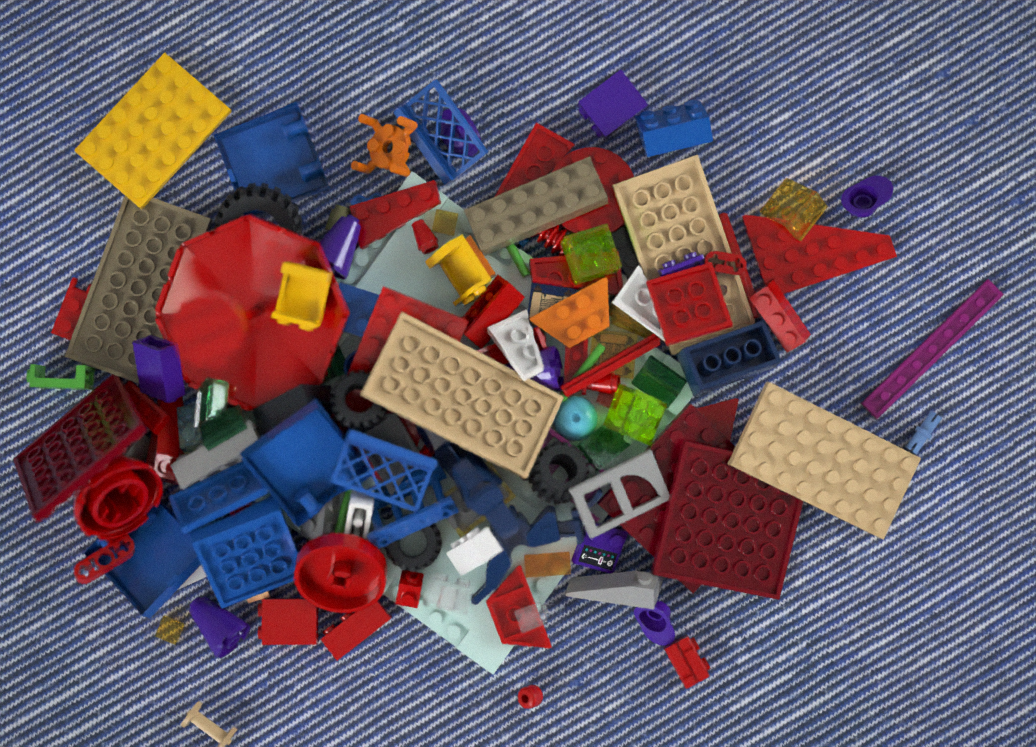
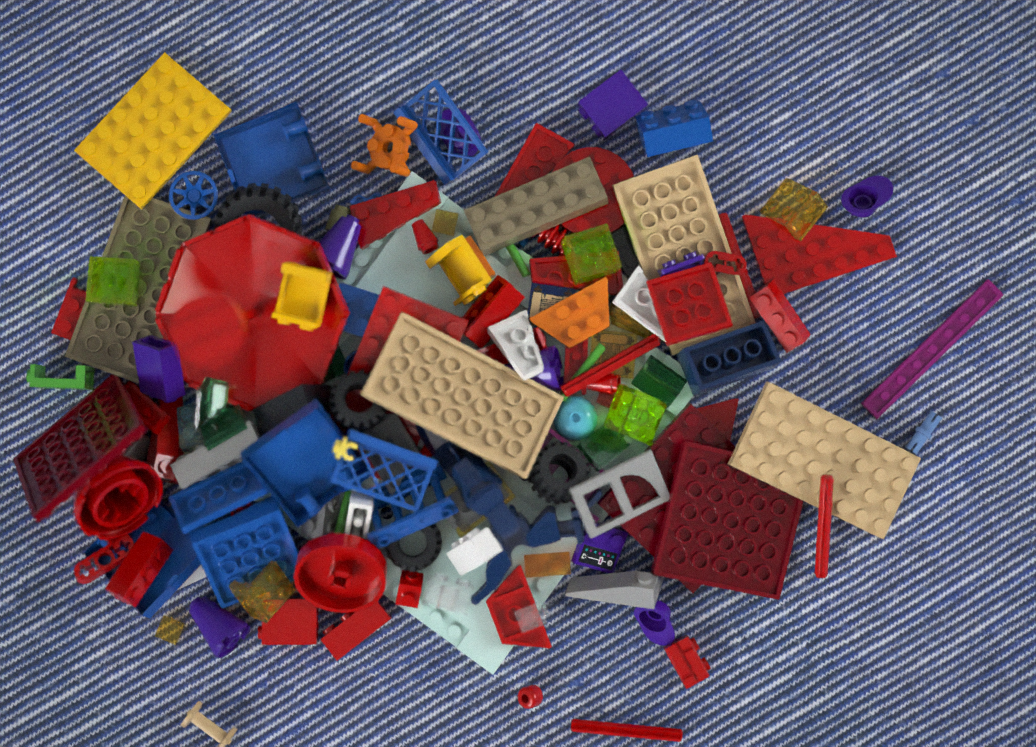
(113, 281): none -> clear neon green brick
(139, 569): none -> red brick
(193, 195): none -> blue wheel
(265, 592): none -> clear yellow bracket
(340, 448): none -> light yellow plate
(626, 730): none -> red axle
(824, 525): none -> red axle

